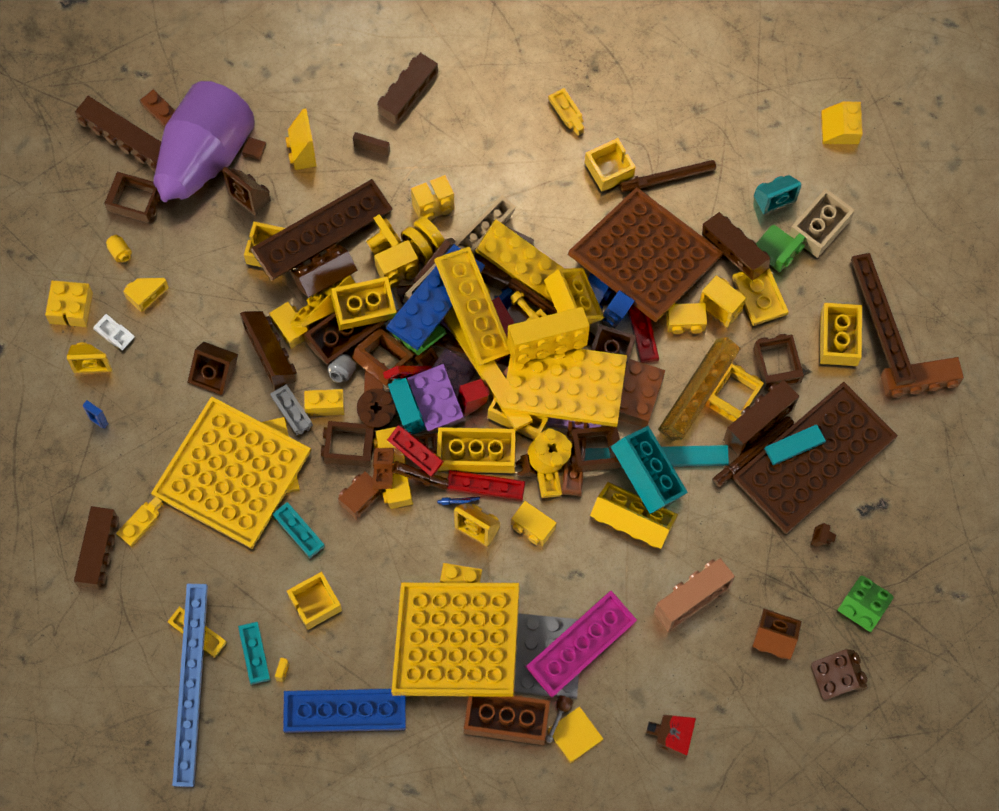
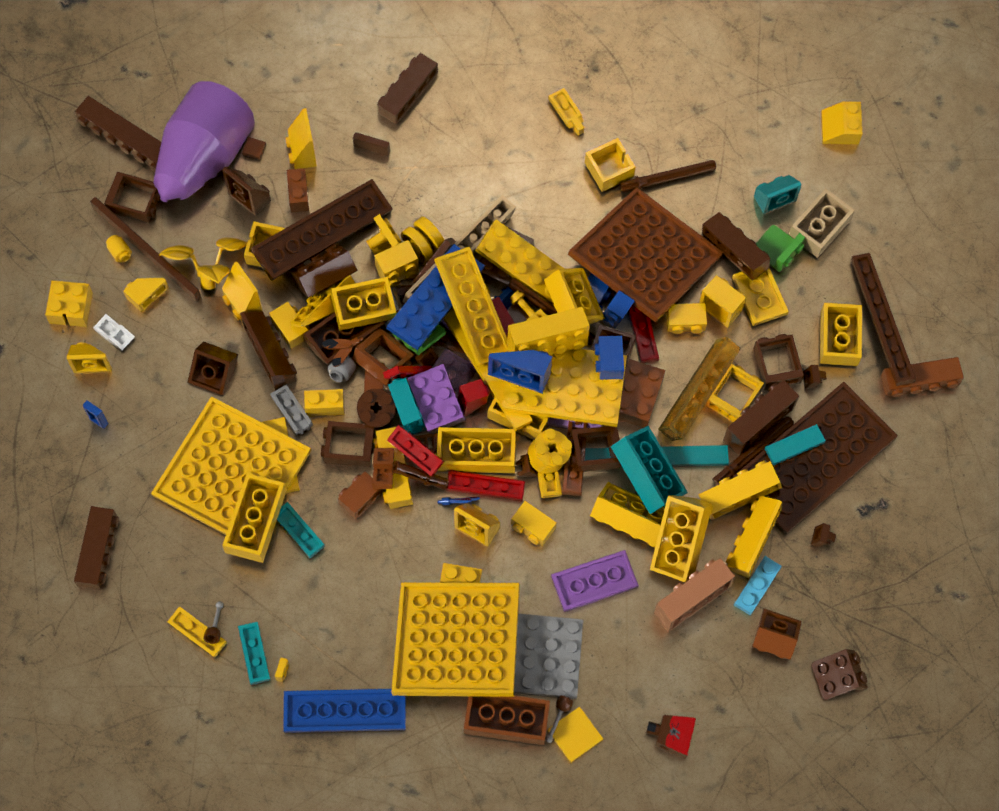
(140, 522): yellow hinge -> none
(145, 249): none -> reddish brown tile
(157, 107): dark orange plate -> none
(190, 685): medium blue plate -> none
(208, 274): none -> yellow plant
(212, 634): none -> reddish brown hinge
(240, 292): none -> yellow slope
(254, 518): none -> yellow brick
(298, 190): none -> dark orange brick
(314, 600): yellow piece -> none
(345, 348): none -> dark orange piece
(433, 205): yellow piece -> none
(523, 368): none -> blue slope
(581, 643): dark pink plate -> none
(594, 581): none -> medium lavender tile
(610, 357): none -> blue brick
(681, 537): none -> yellow slope
(742, 489): none -> yellow brick
(755, 536): none -> yellow slope
(757, 585): none -> medium azure plate
(813, 376): none -> reddish brown tile
(865, 603): bright green bracket -> none

